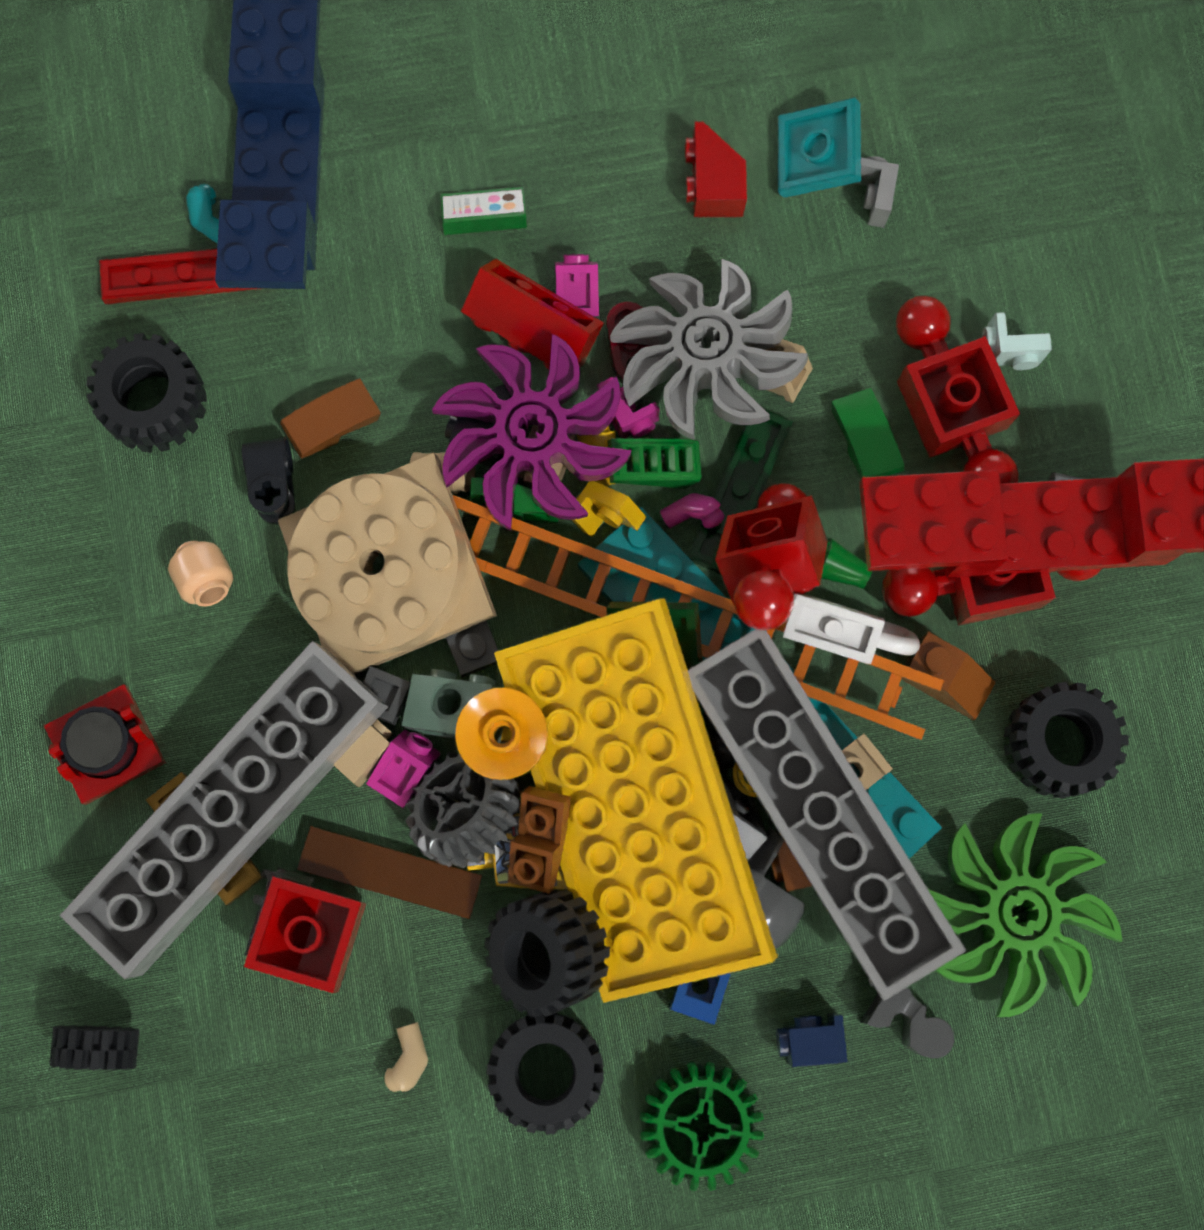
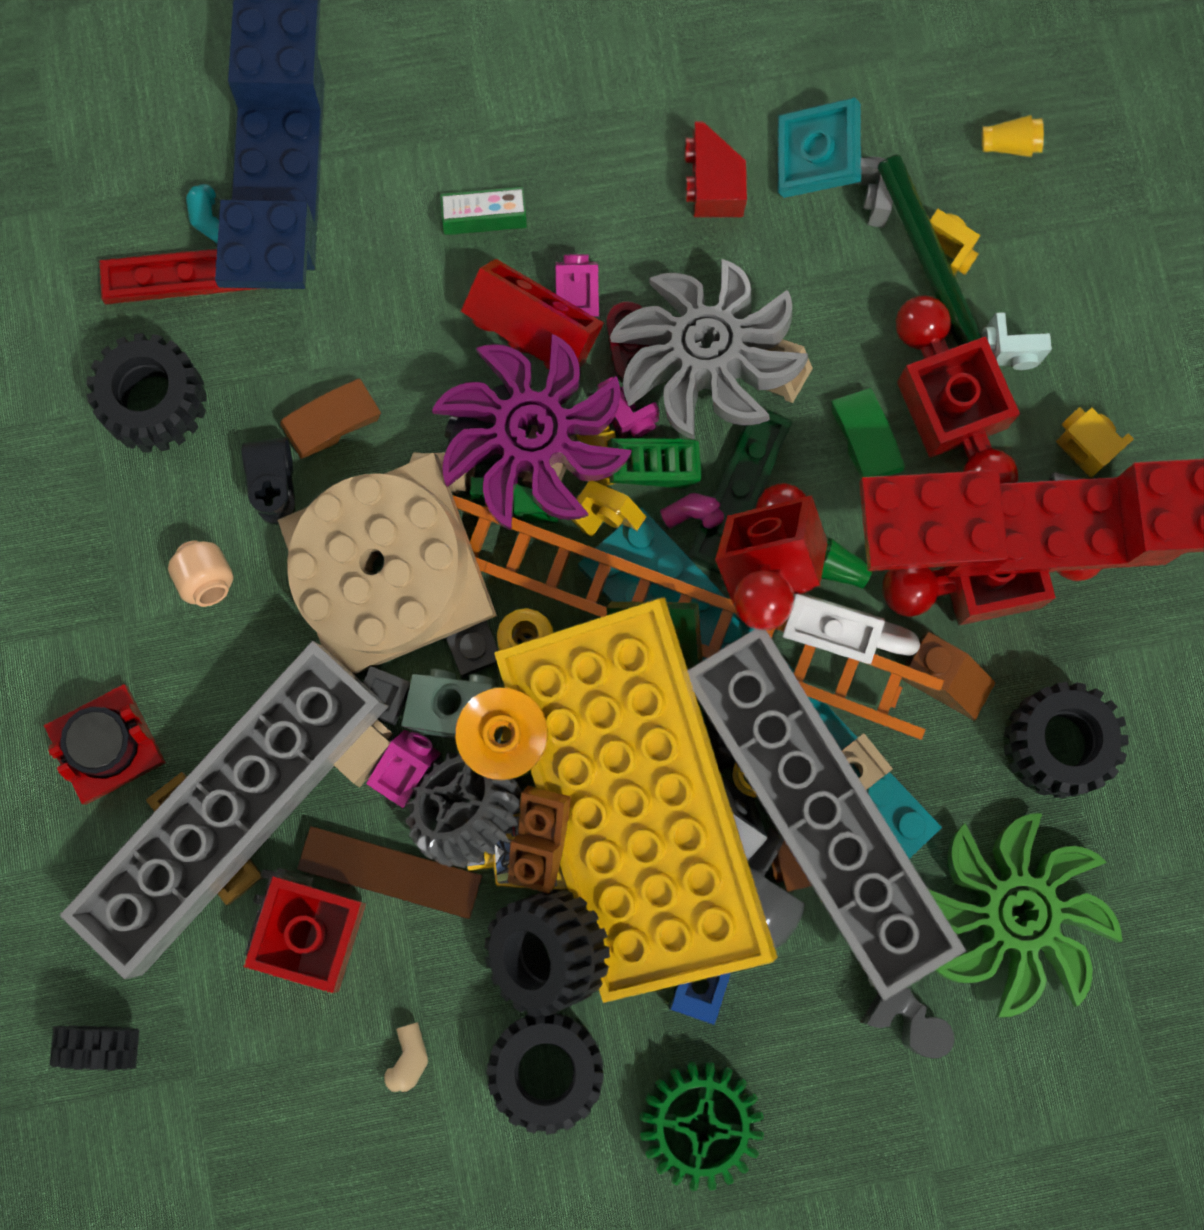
(520, 624): none -> yellow head
(812, 1041): dark blue brick -> none
(928, 248): none -> dark green axle
(956, 240): none -> yellow bracket
(1014, 137): none -> yellow cone
(1091, 440): none -> yellow brick

